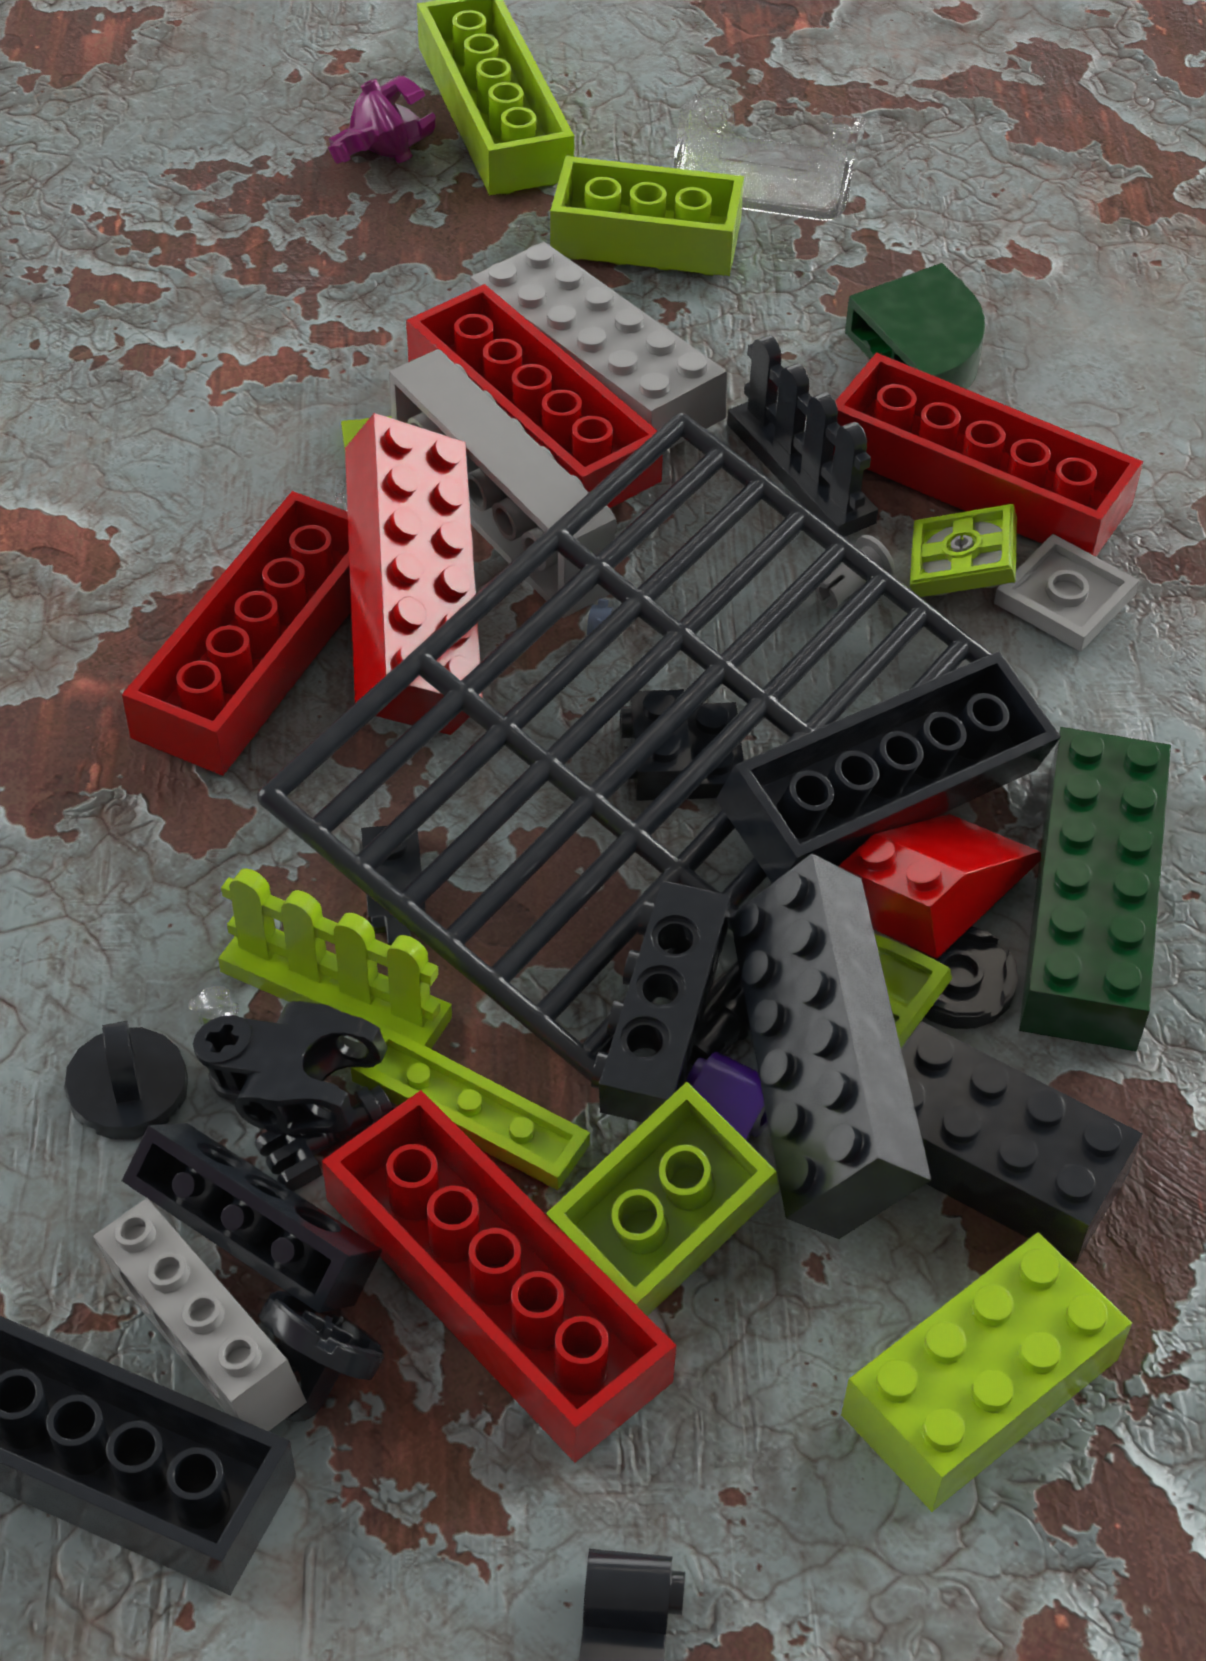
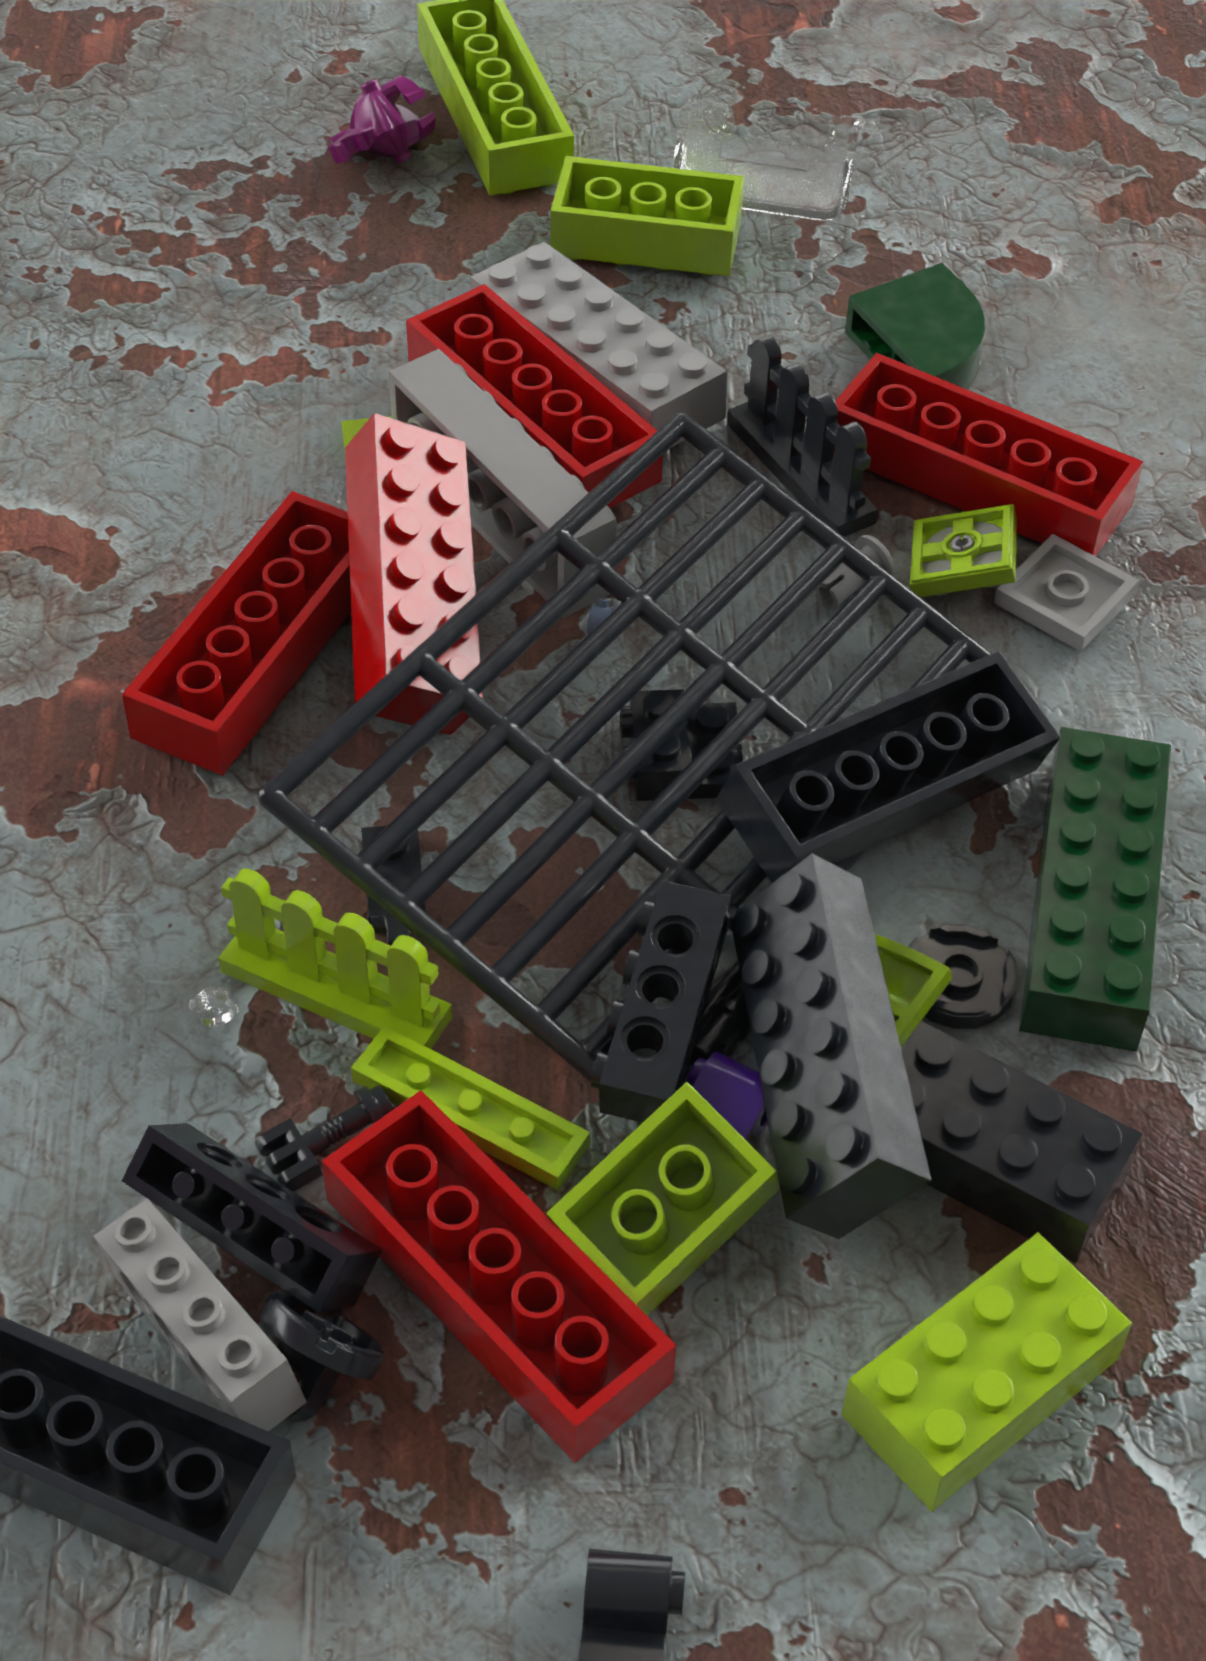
(125, 1081): black tile -> none
(282, 1066): black piece -> none
(936, 878): red slope -> none

